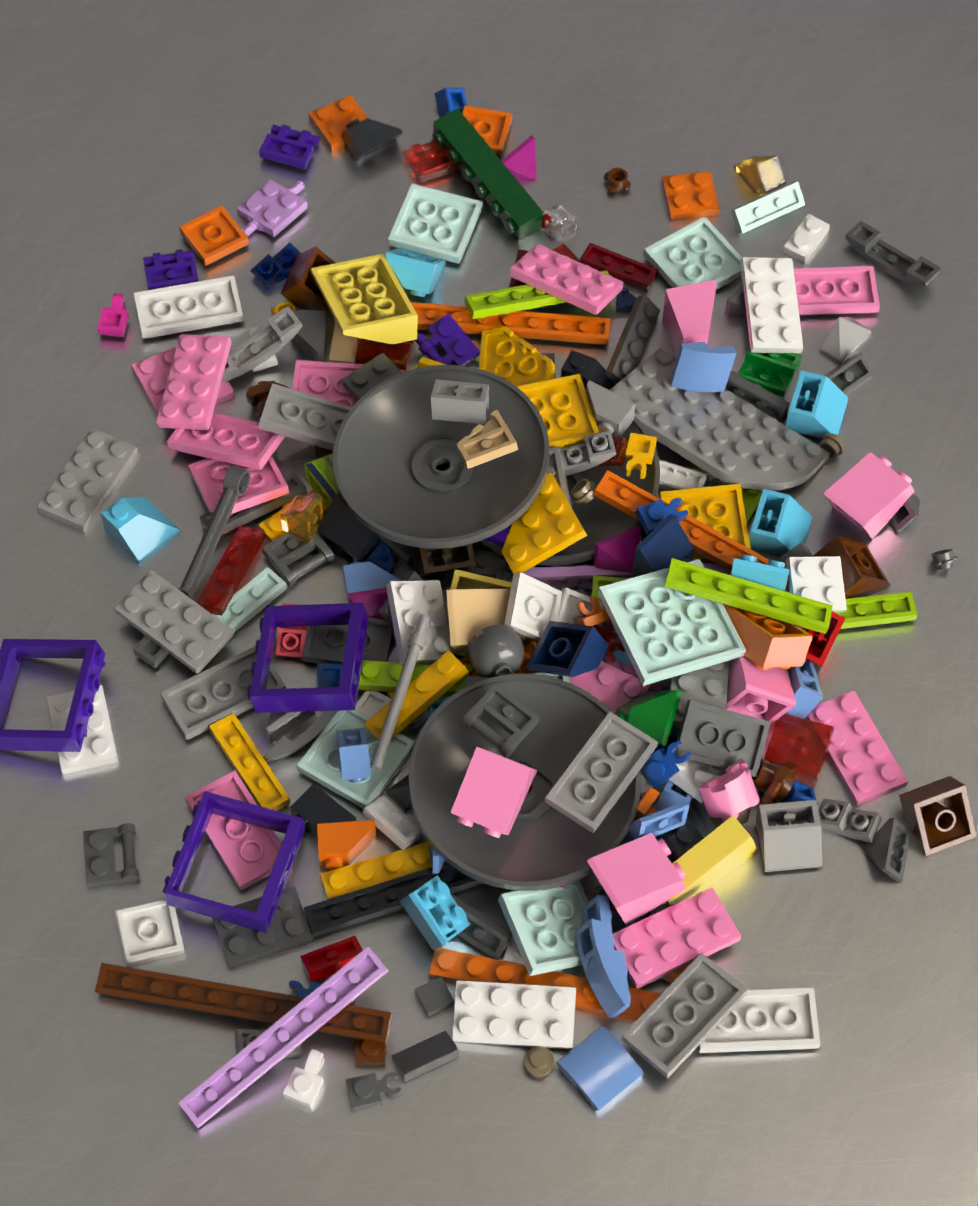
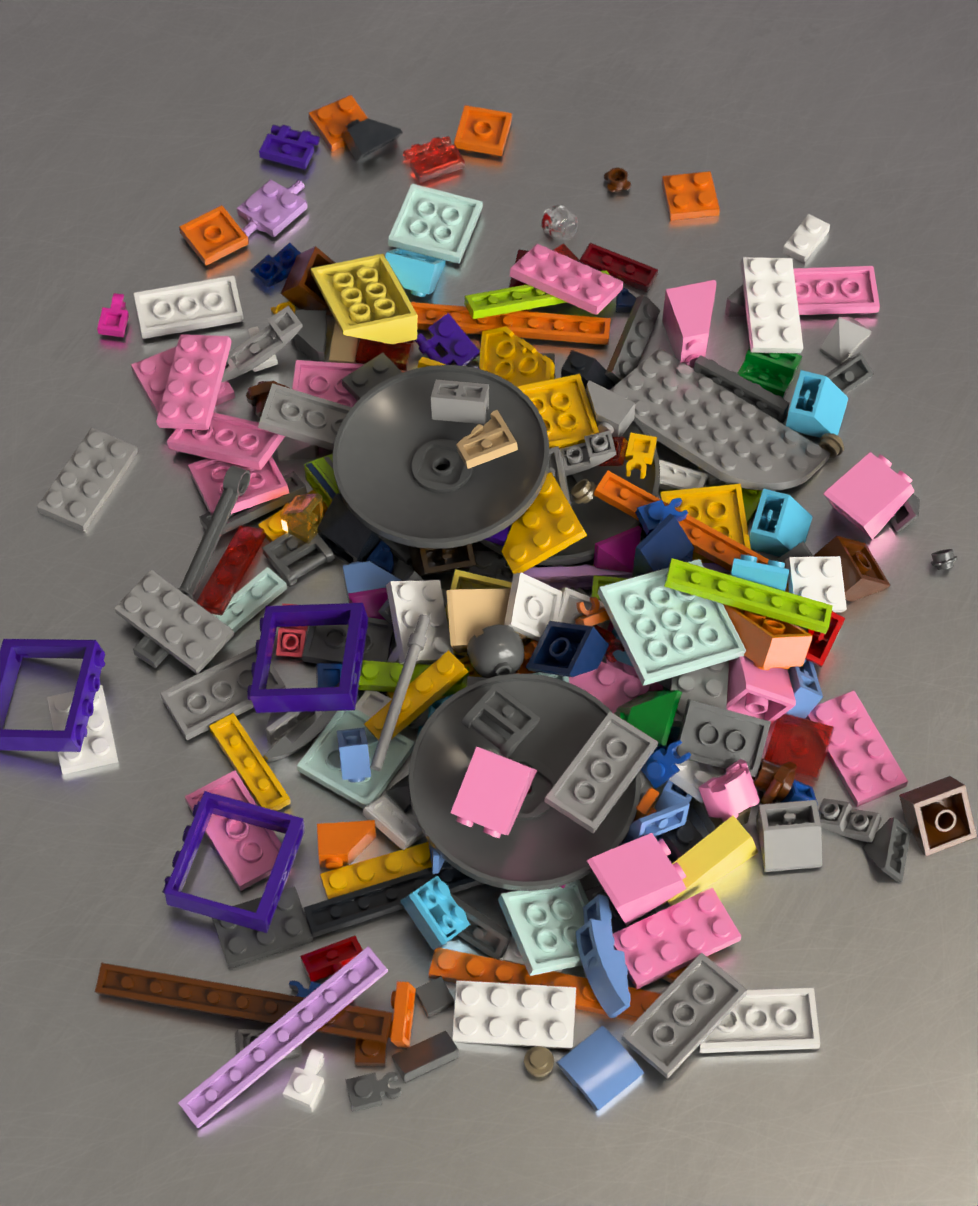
(101, 856): dark grey plate -> none
(138, 526): medium azure slope -> none
(149, 932): white tile -> none
(170, 269): dark purple plate -> none
(319, 808): black slope -> none
(403, 1004): none -> orange plate
(449, 100): blue slope -> none
(487, 174): dark green brick -> none
(522, 161): magenta slope -> none
(695, 256): light aqua plate -> none
(702, 367): medium blue slope -> none
(761, 173): clear yellow slope -> none
(767, 207): light aqua plate -> none
(879, 610): lime plate -> none
(889, 259): dark grey slope -> none

